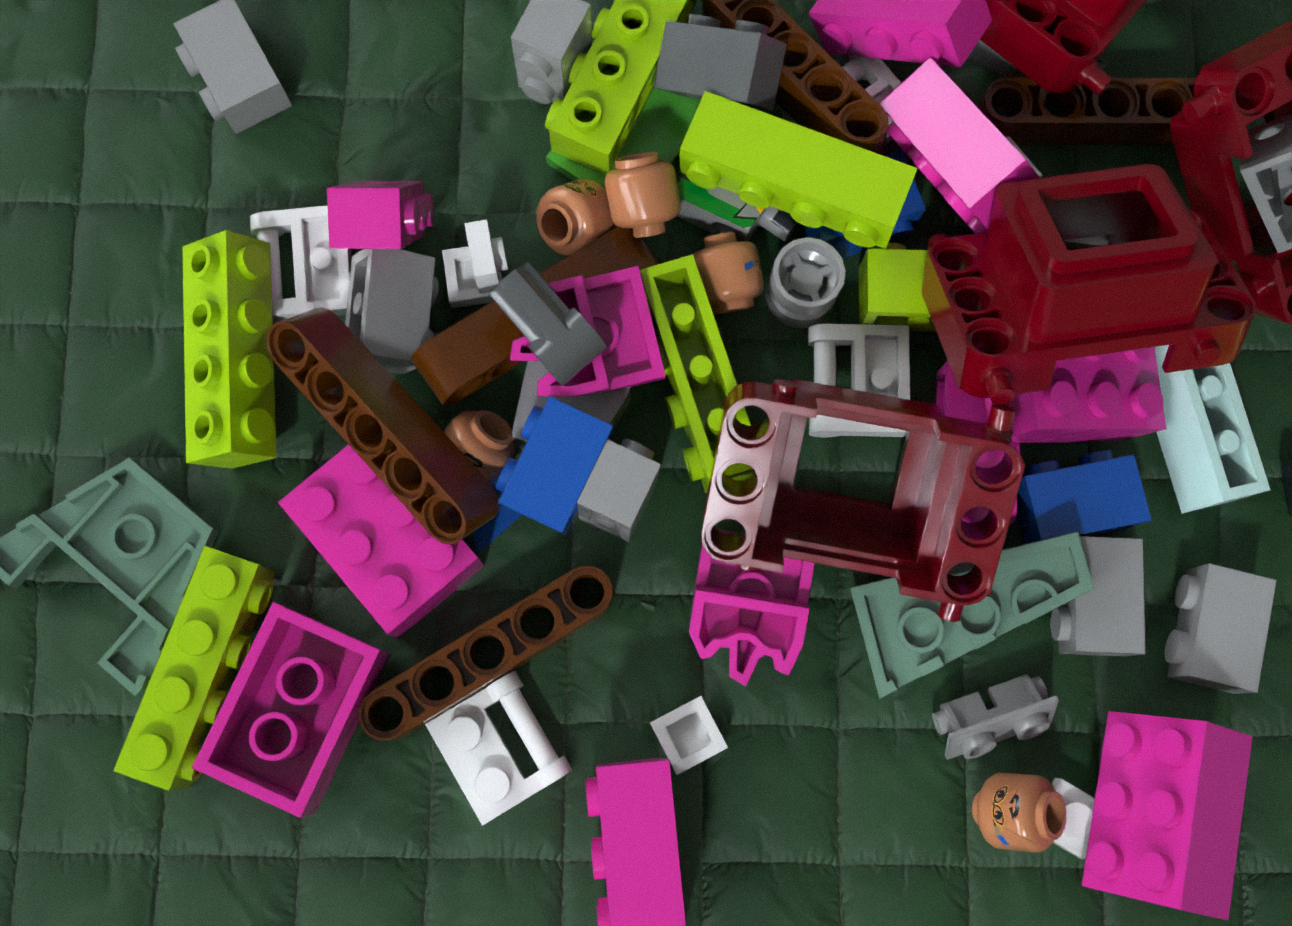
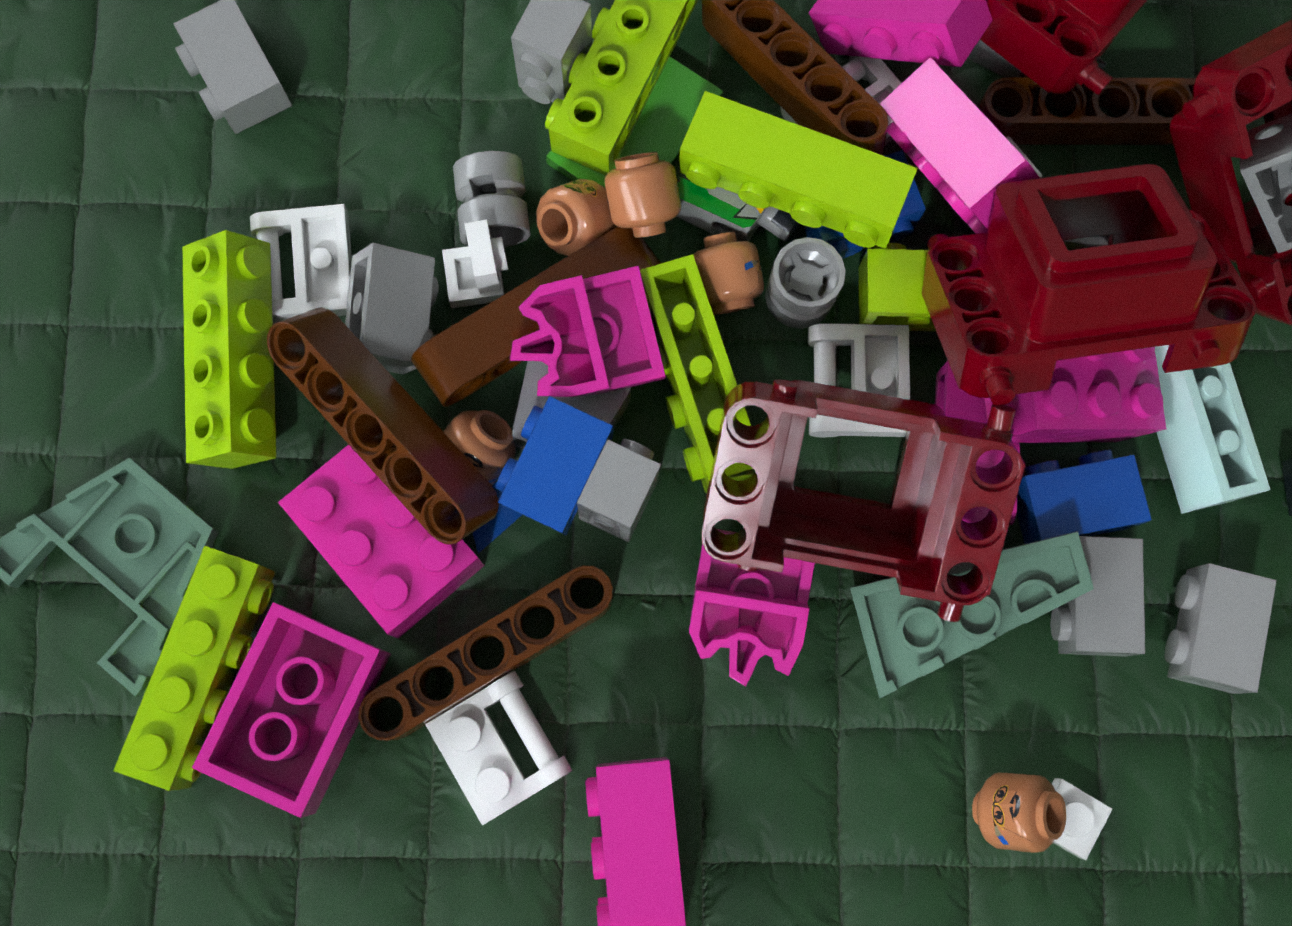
(378, 214): dark pink brick -> none
(492, 189): none -> light grey wheel
(556, 333): dark grey piece -> none
(688, 735): white plate -> none
(727, 62): dark grey brick -> none
(1017, 713): light grey hinge -> none
(1168, 812): dark pink brick -> none

